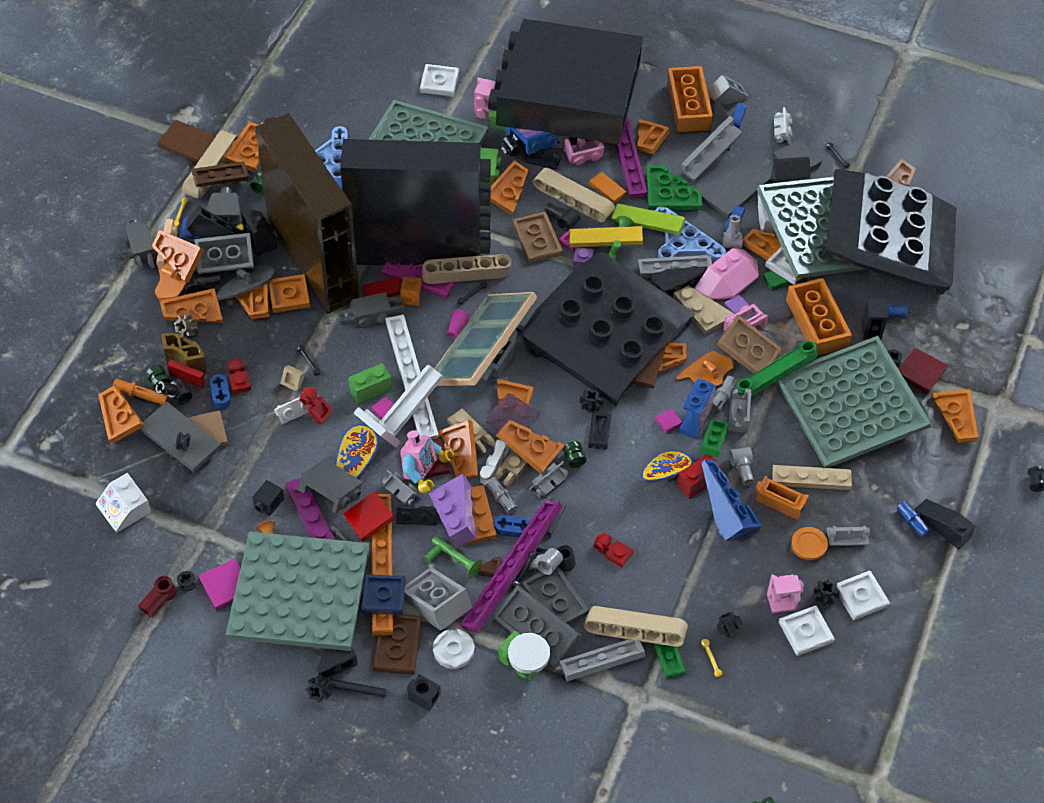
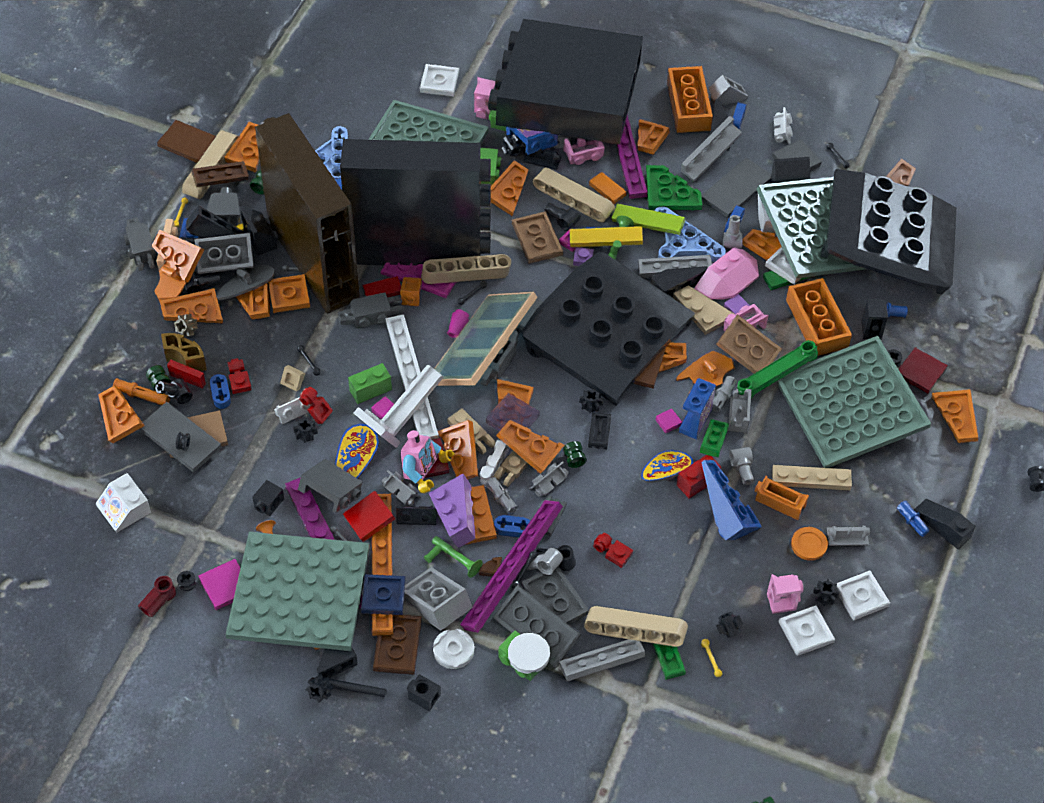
(305, 430): none -> black gear

